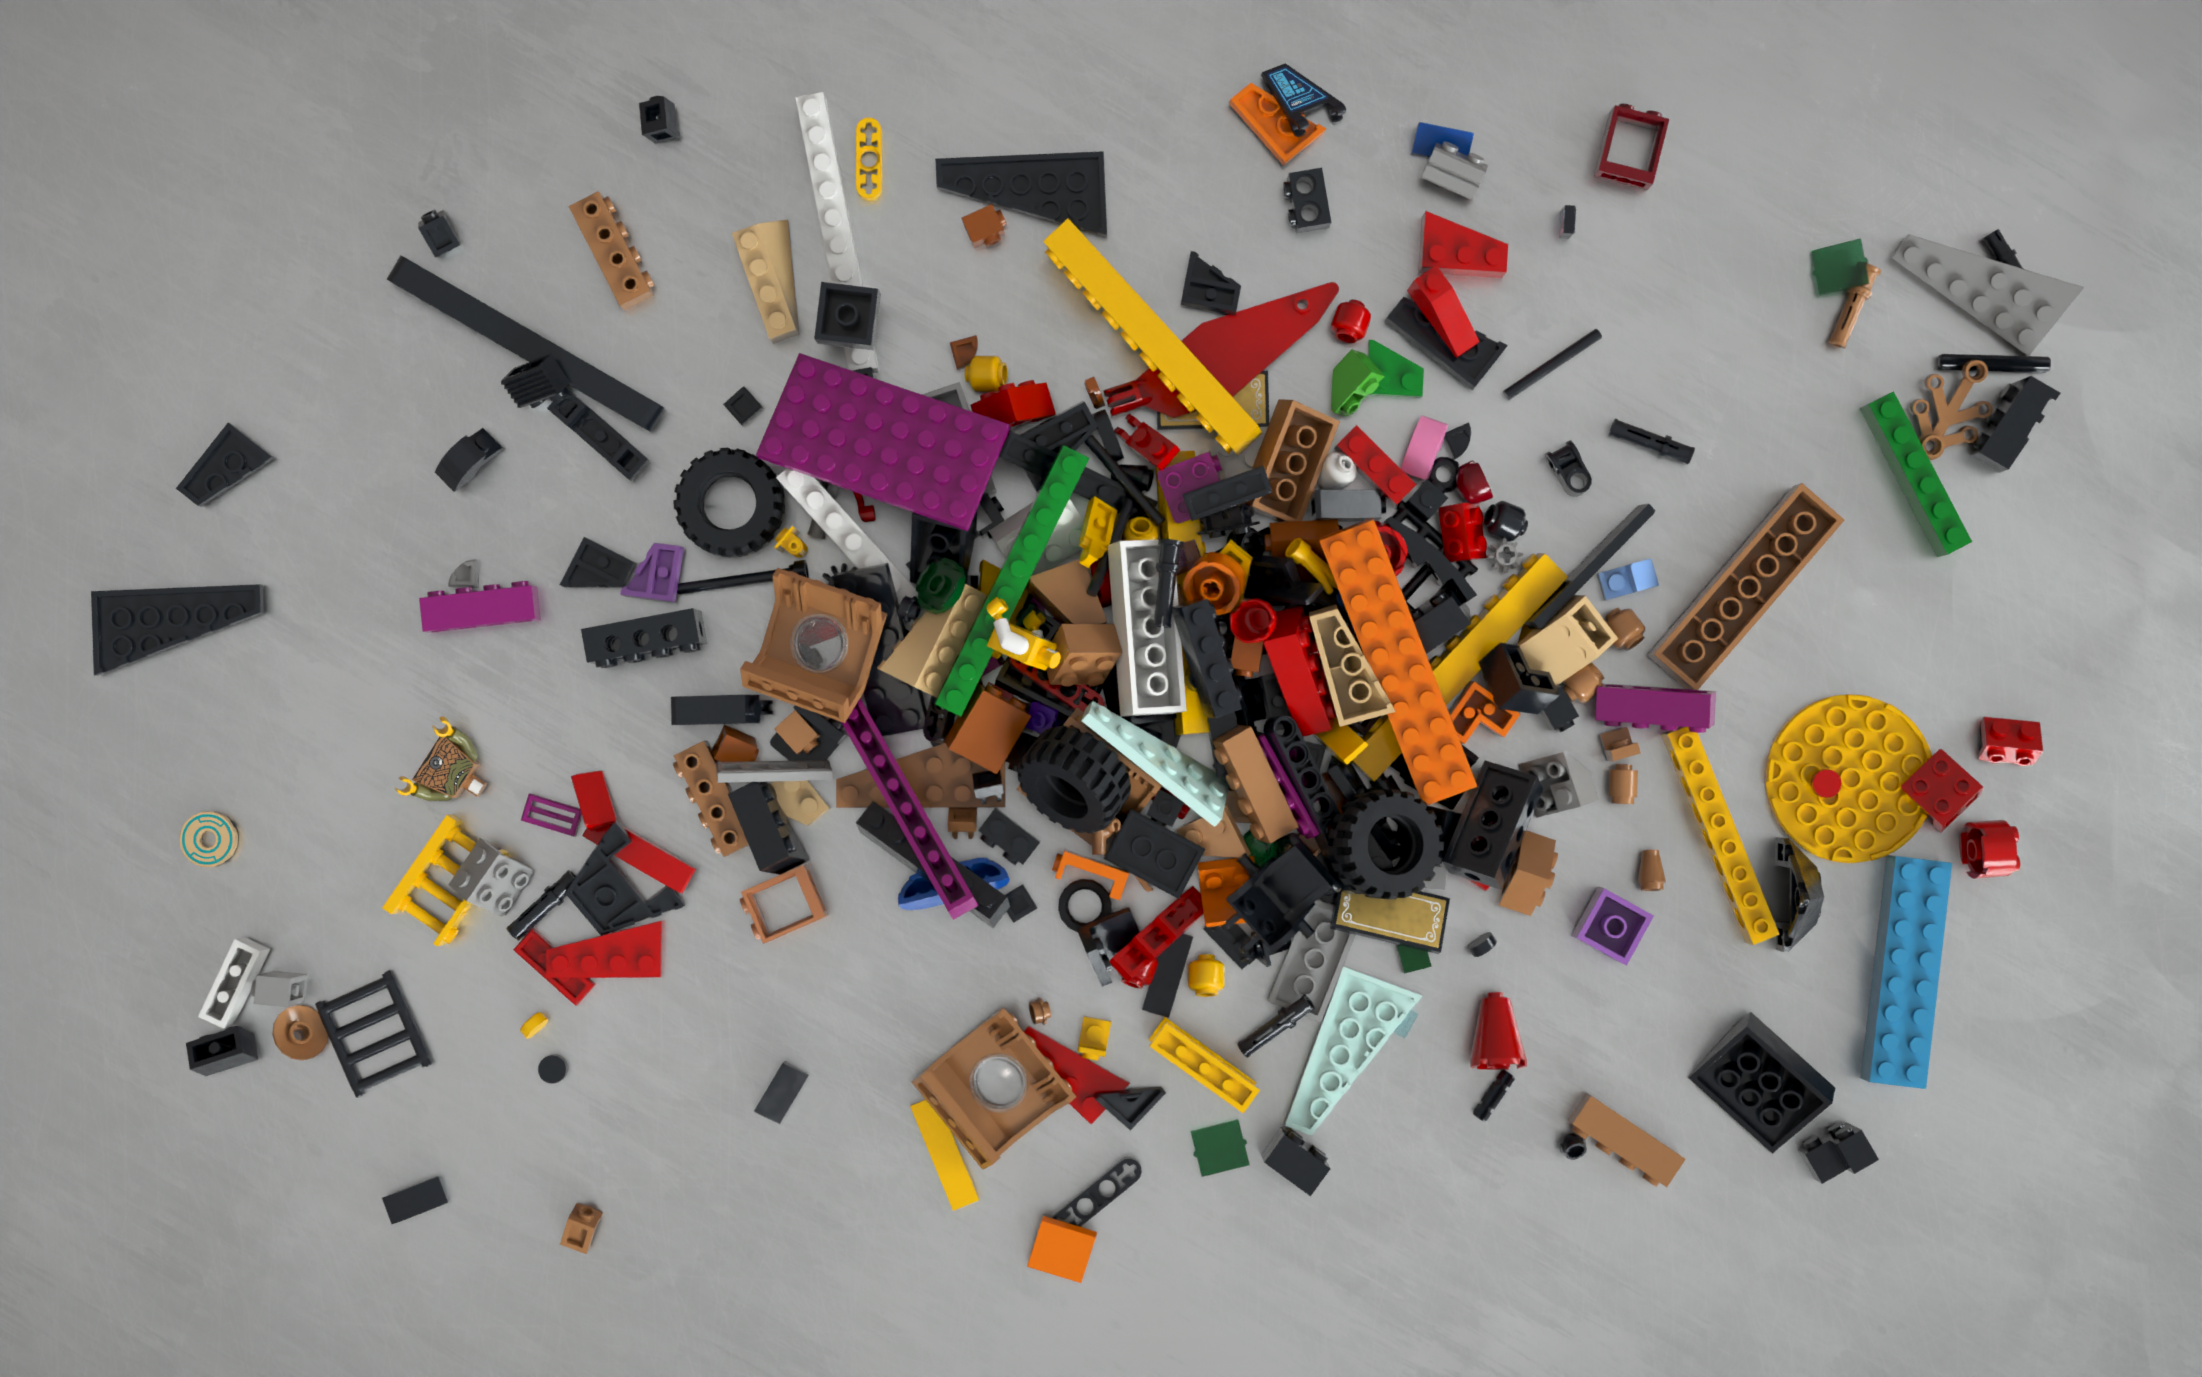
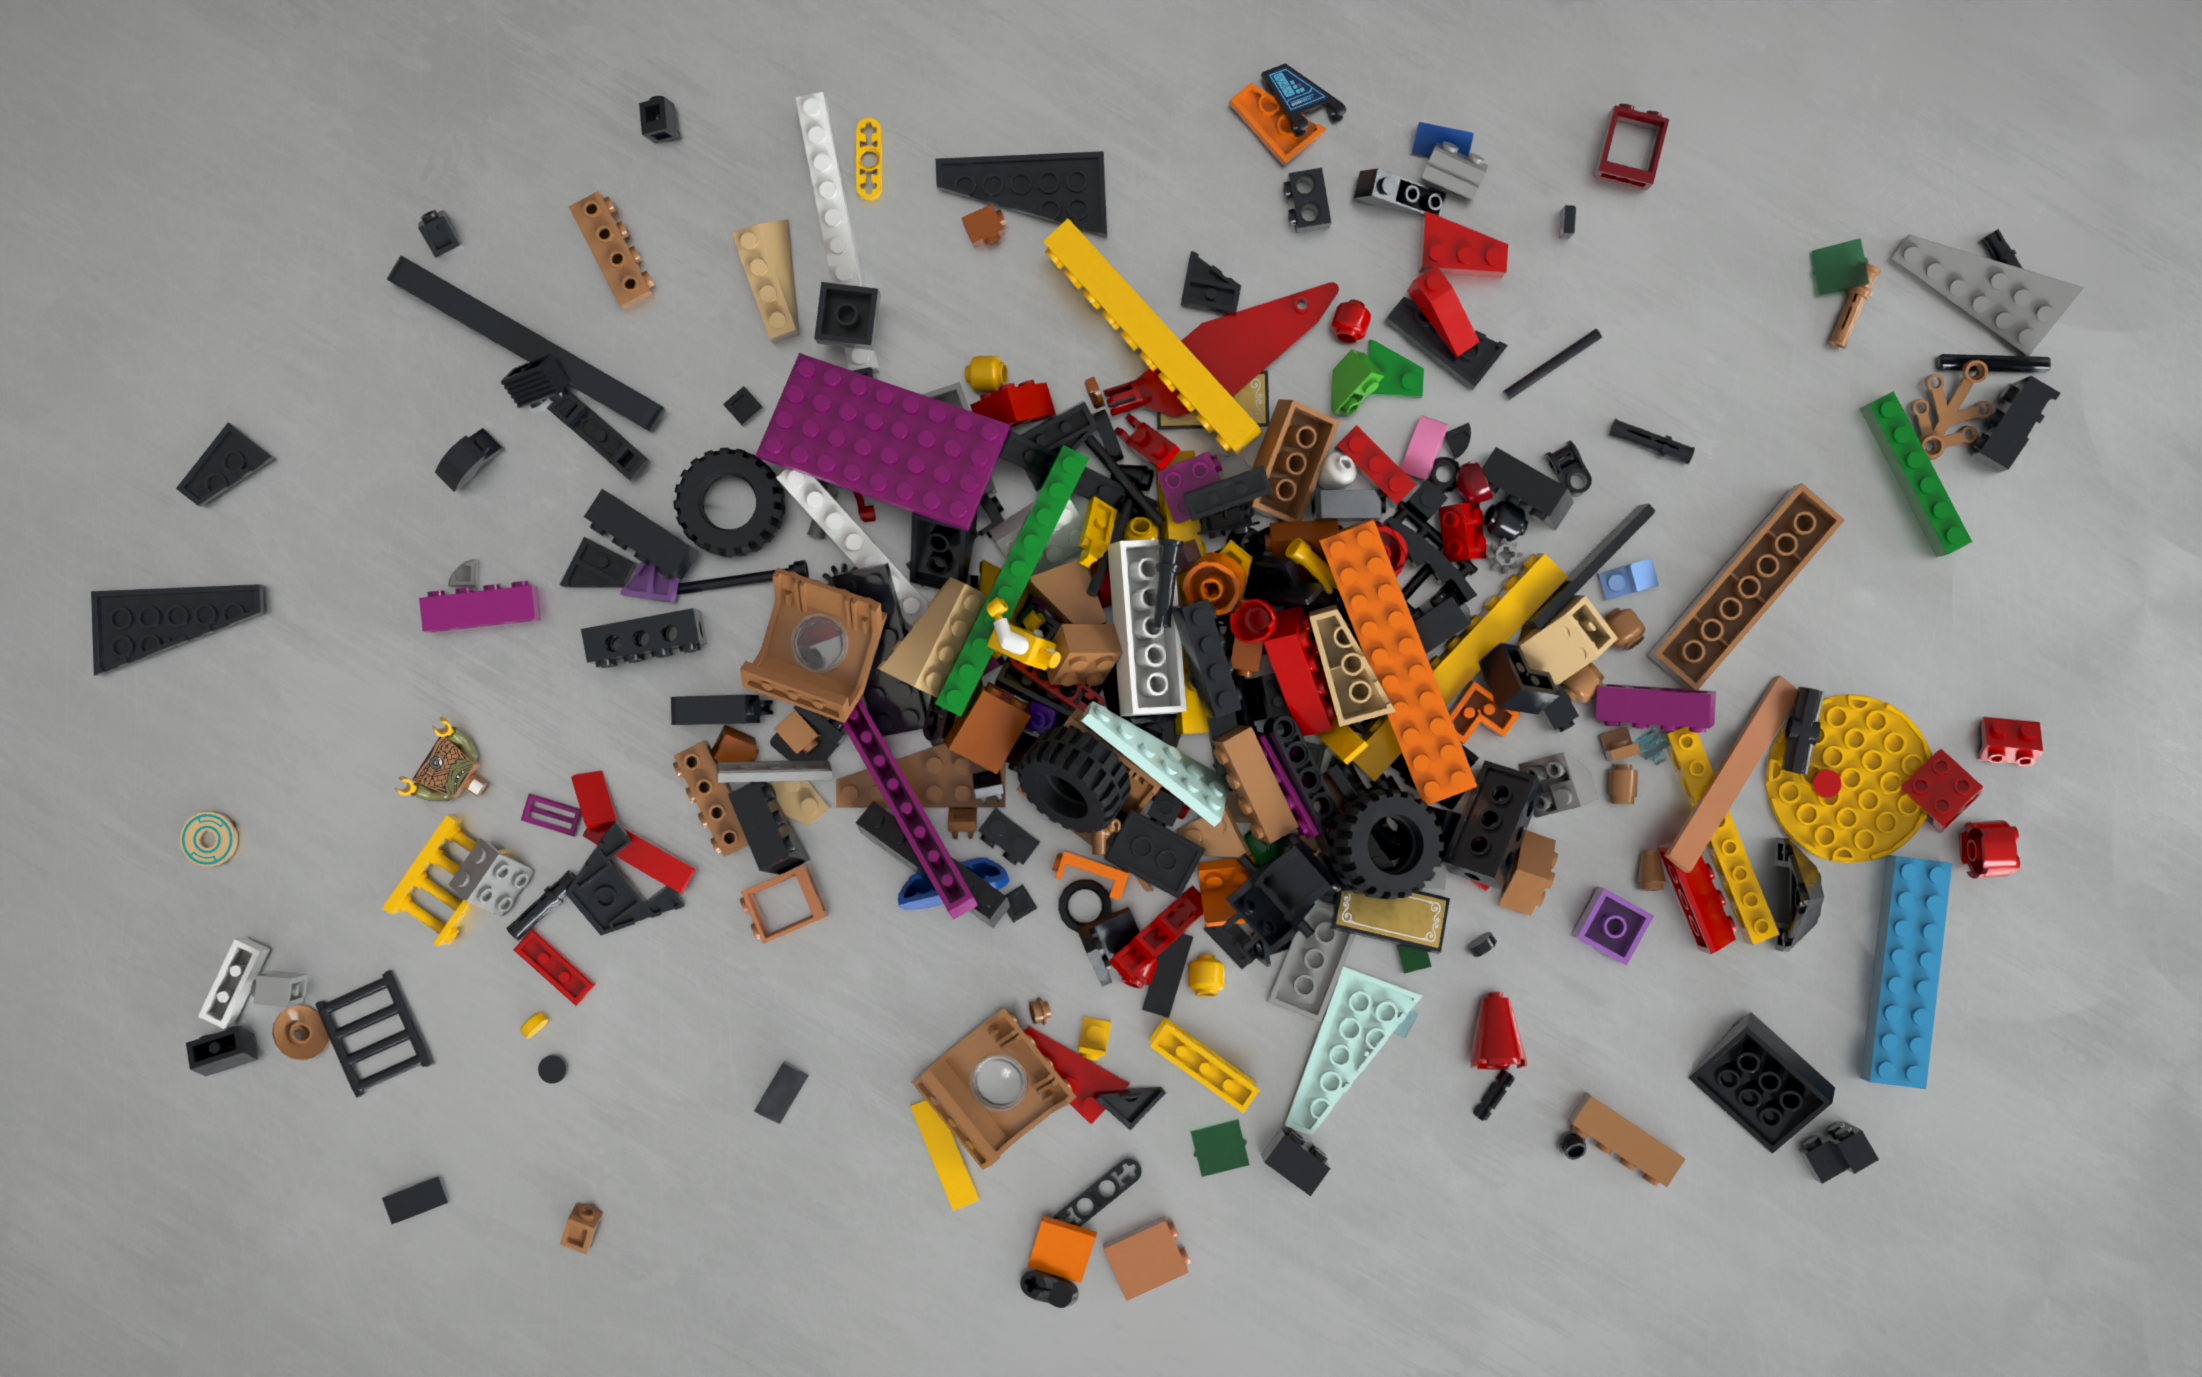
(613, 955): red wing -> none
(640, 534): none -> black brick
(789, 541): yellow hinge -> none
(909, 609): black plate -> none
(940, 586): dark green tile -> none
(964, 351): dark orange tile -> none
(1061, 1291): none -> black piece
(1147, 1257): none -> nougat brick
(1301, 1006): black pin -> none
(1398, 193): none -> black slope
(1527, 488): none -> black wedge
(1652, 745): none -> clear light blue tile
(1700, 903): none -> red slope
(1732, 774): none -> nougat tile
(1802, 730): none -> black piece

